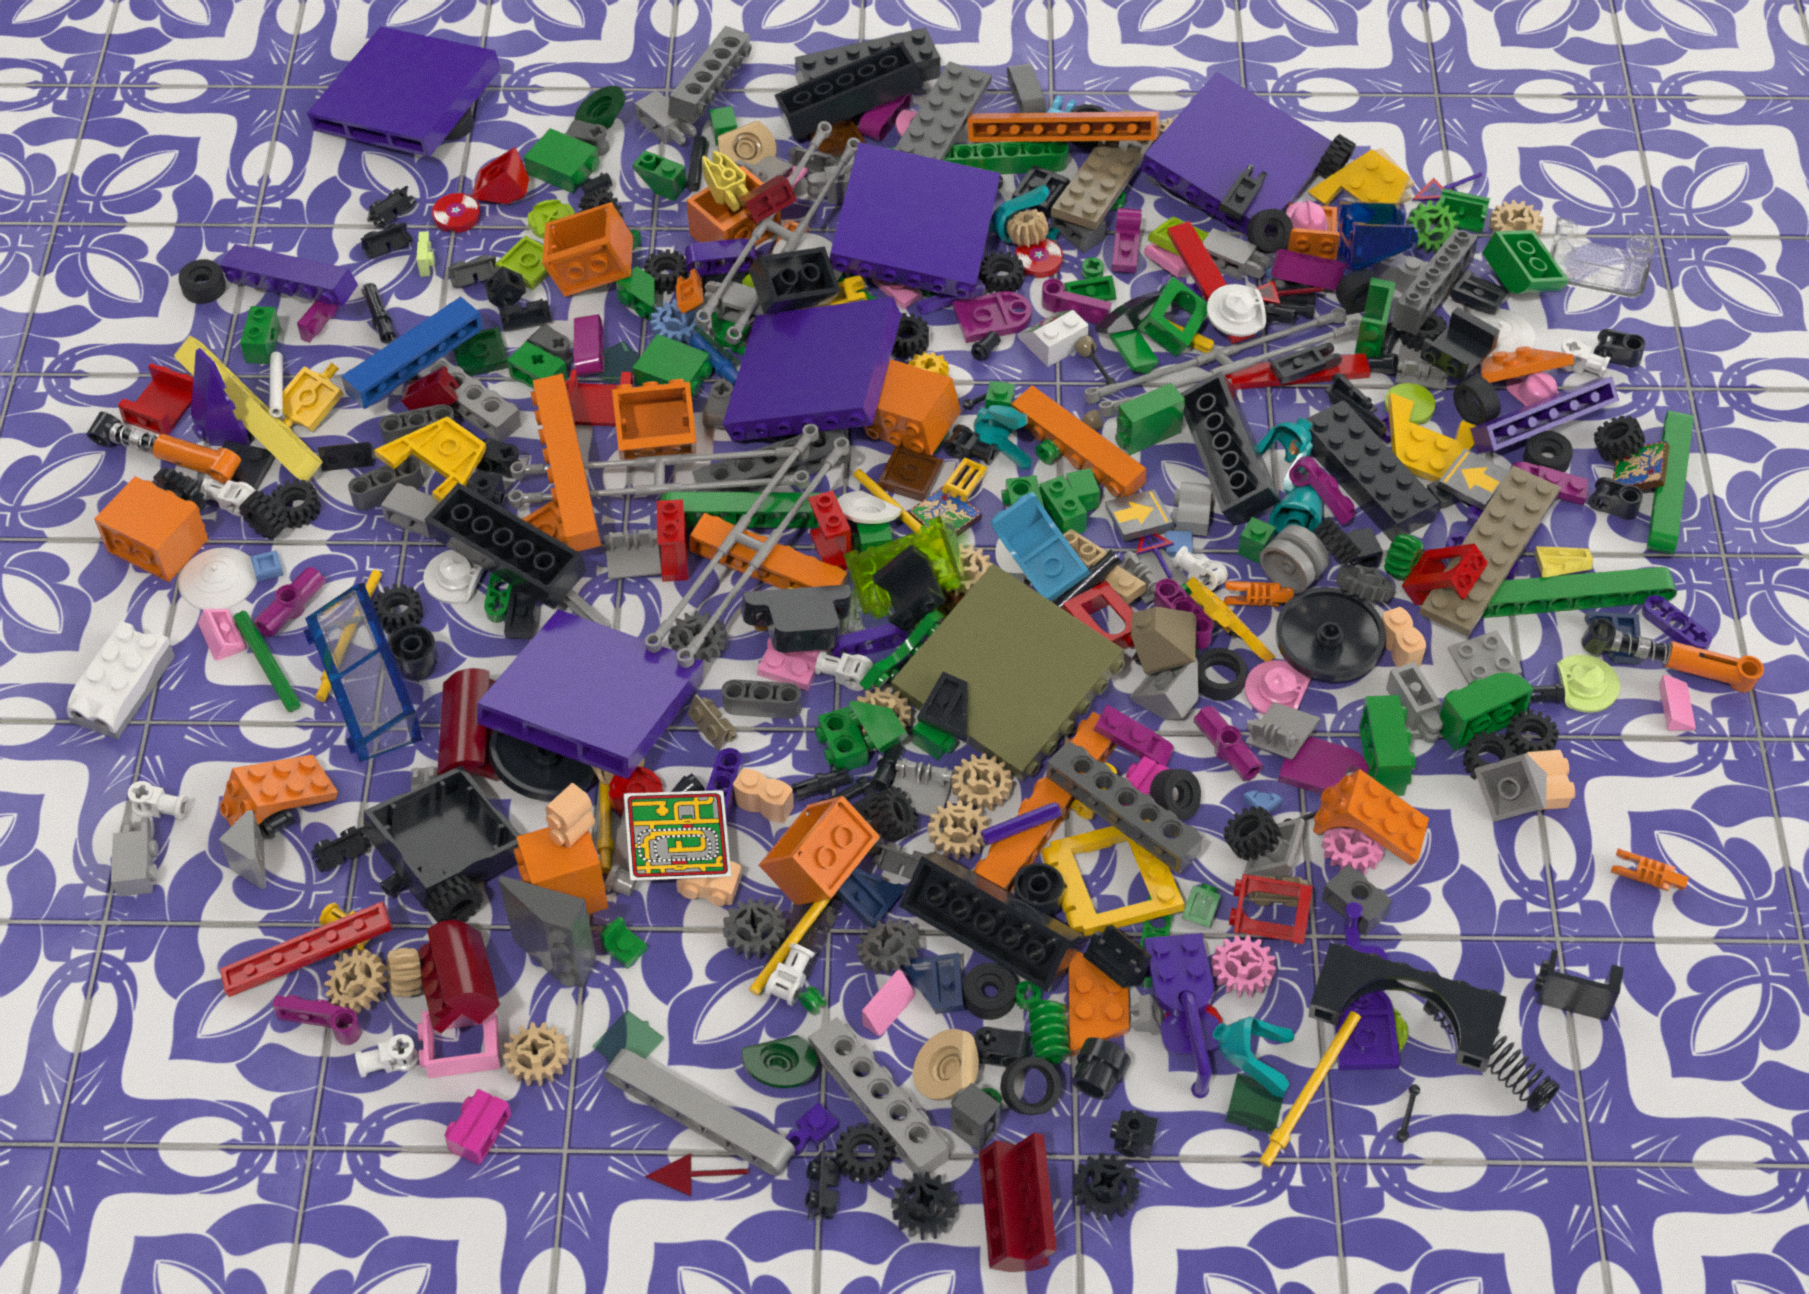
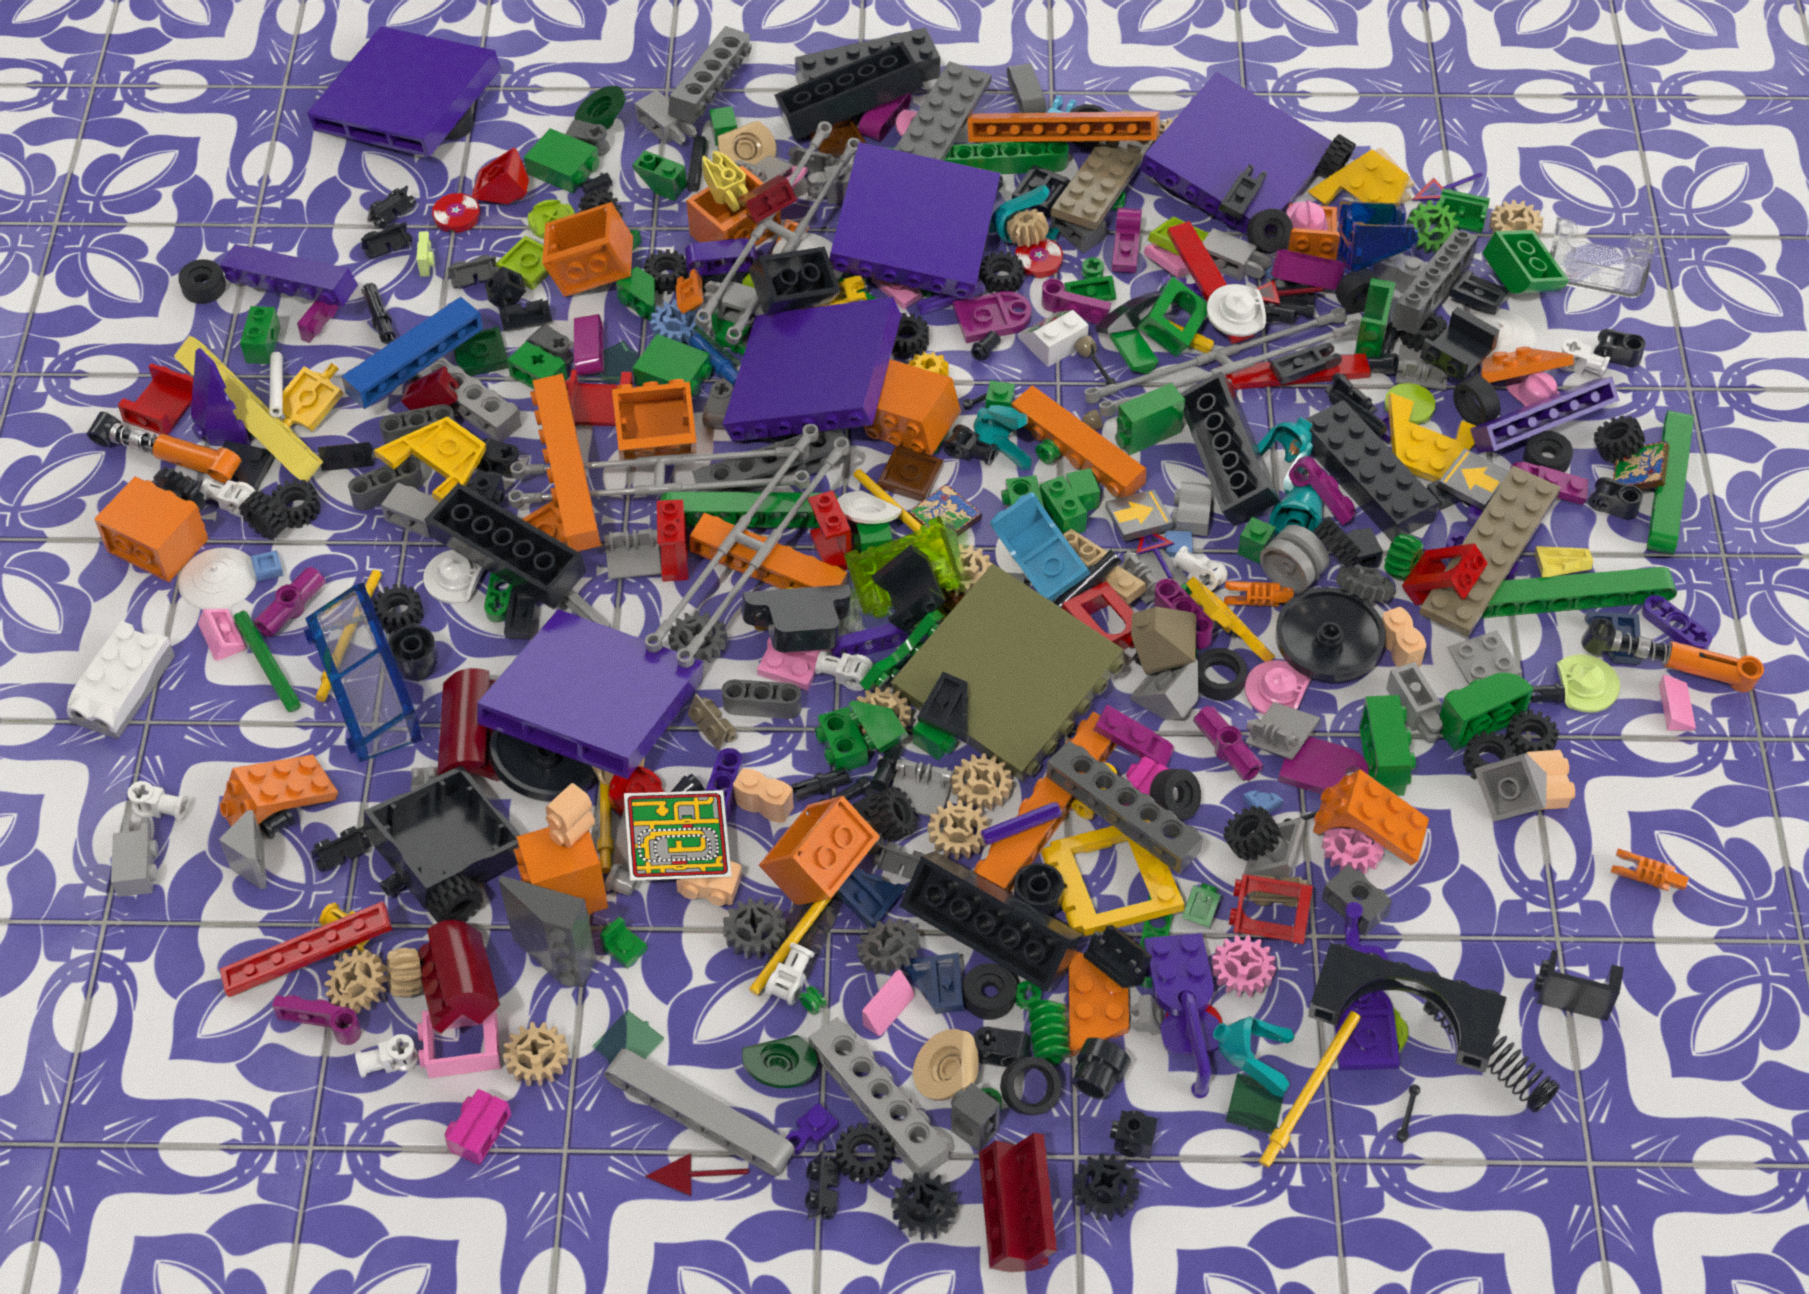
(958, 490): yellow tile -> none

